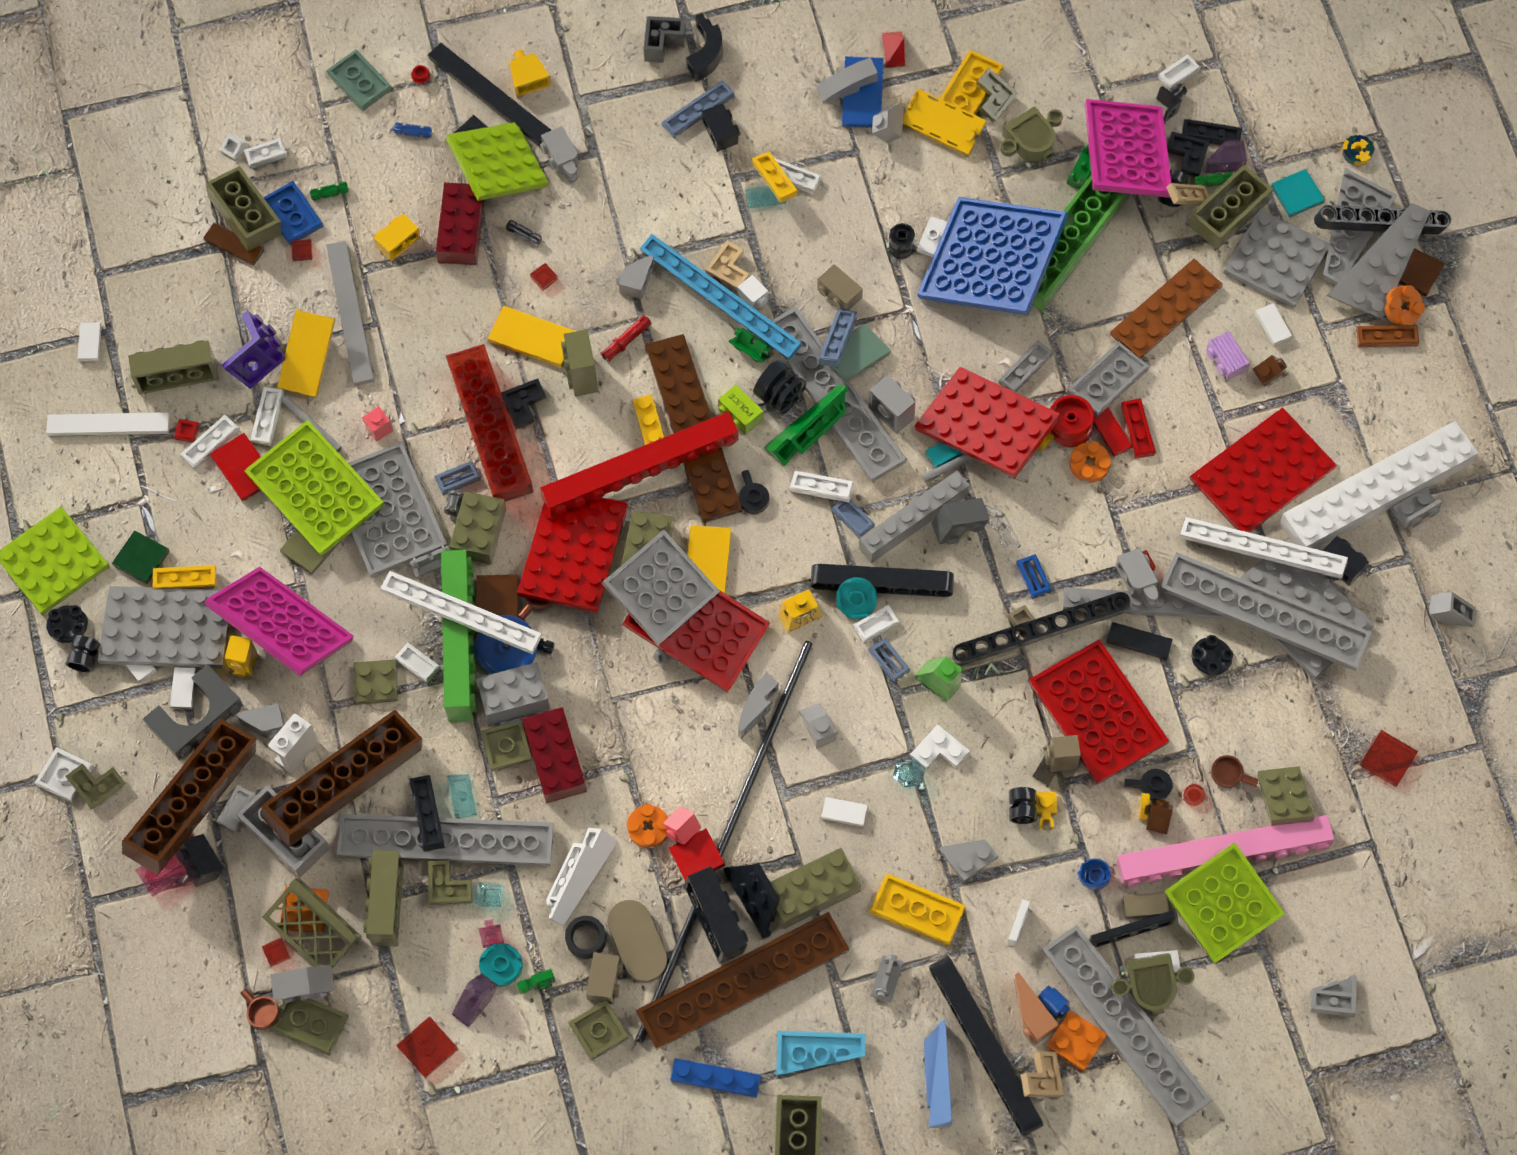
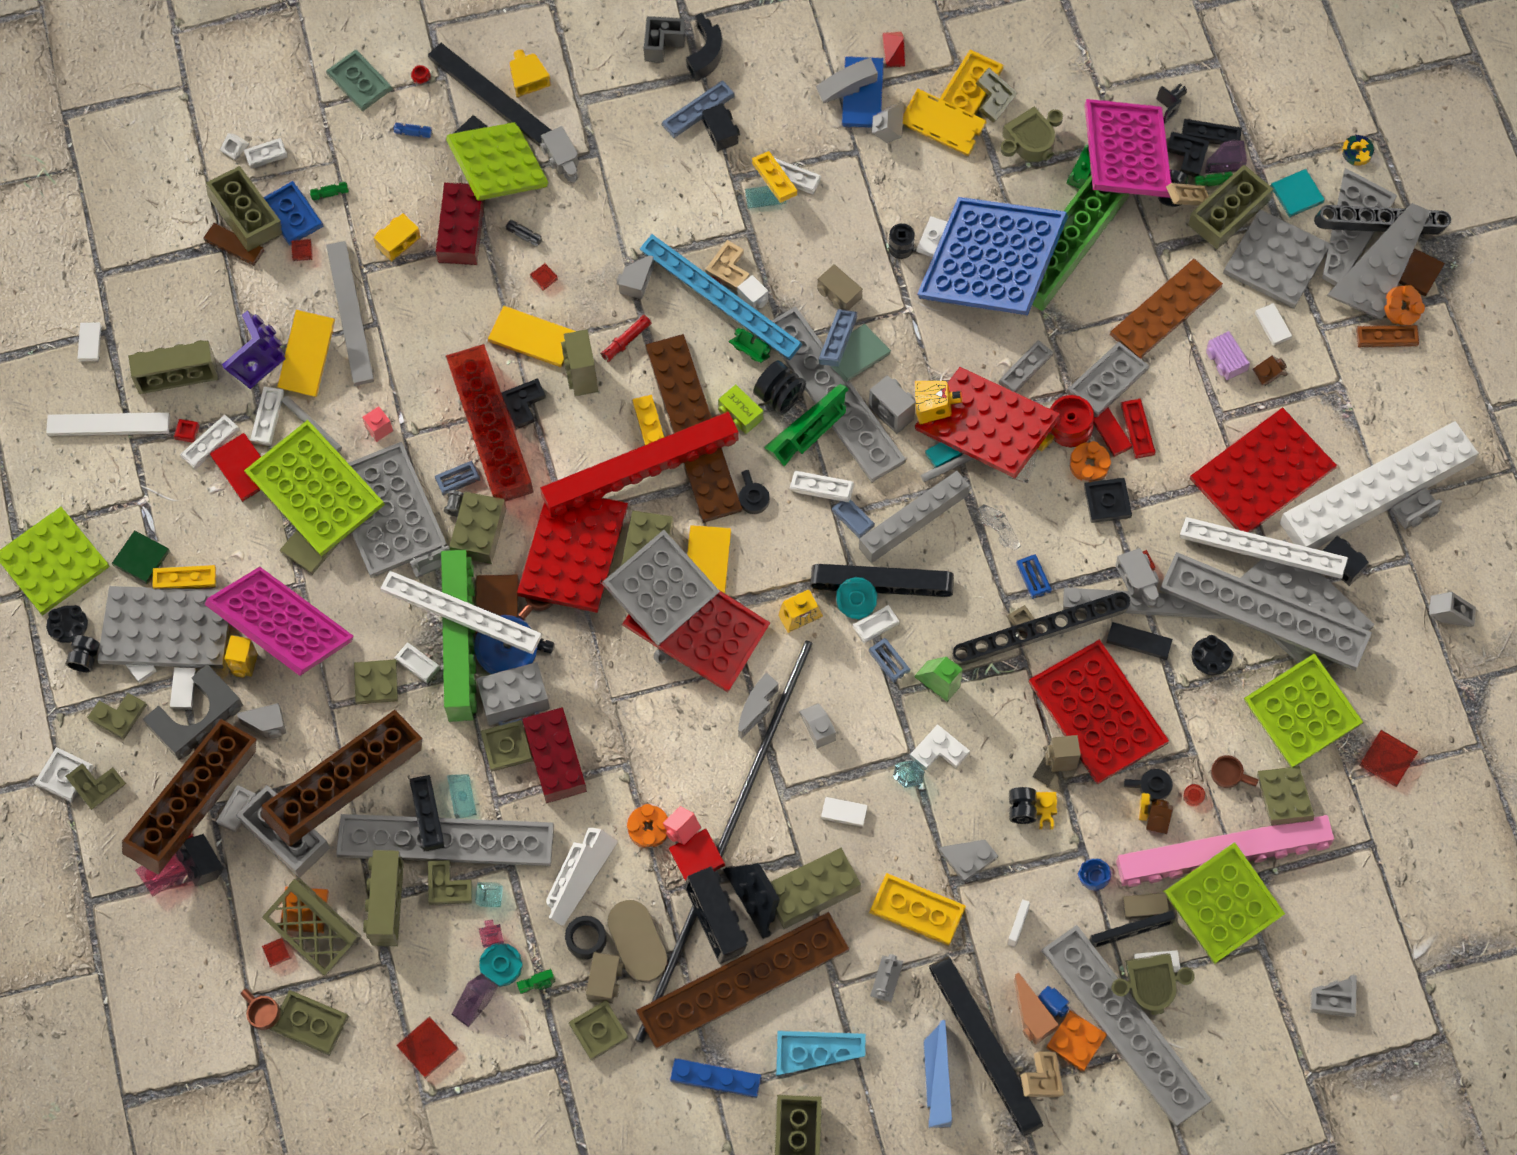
(120, 720): none -> olive plate
(293, 743): white panel -> none
(303, 982): light grey brick -> none
(934, 400): none -> yellow torso
(959, 518): dark grey brick -> none
(1107, 500): none -> black plate
(1179, 72): white tile -> none
(1303, 711): none -> lime plate

